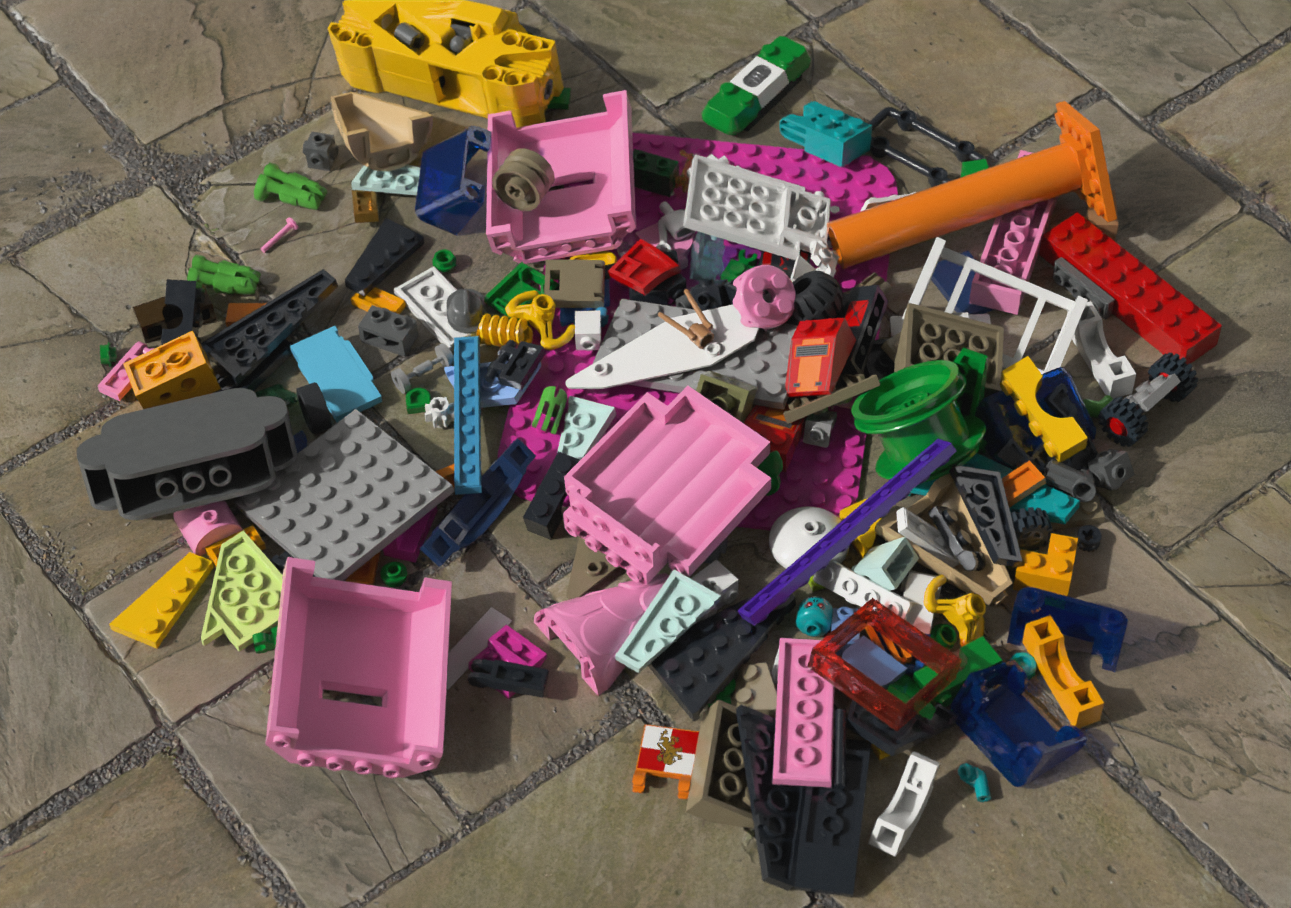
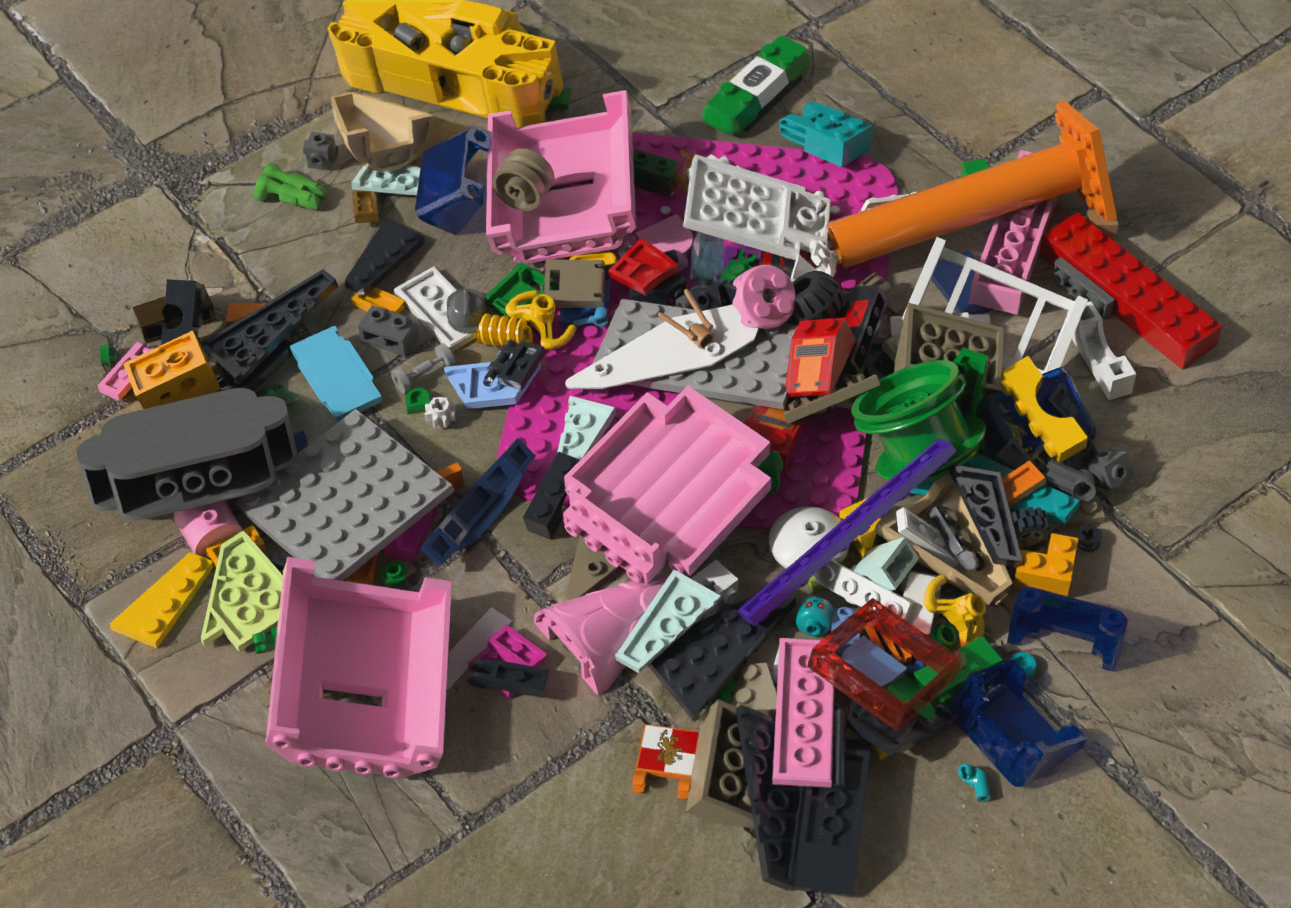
(228, 276): bright green piece -> none
(291, 225): bright pink pin -> none
(314, 407): black tyre -> none
(444, 260): green plate -> none
(467, 416): dark azure tile -> none
(551, 407): bright green arm -> none
(588, 330): white brick -> none
(673, 223): white piece -> none
(728, 393): olive brick -> none
(819, 428): light grey bracket -> none
(907, 121): black bar -> none
(907, 805): white arch -> none
(1076, 697): light orange arch -> none
(1095, 407): bright green arm -> none
(1168, 378): black plate -> none

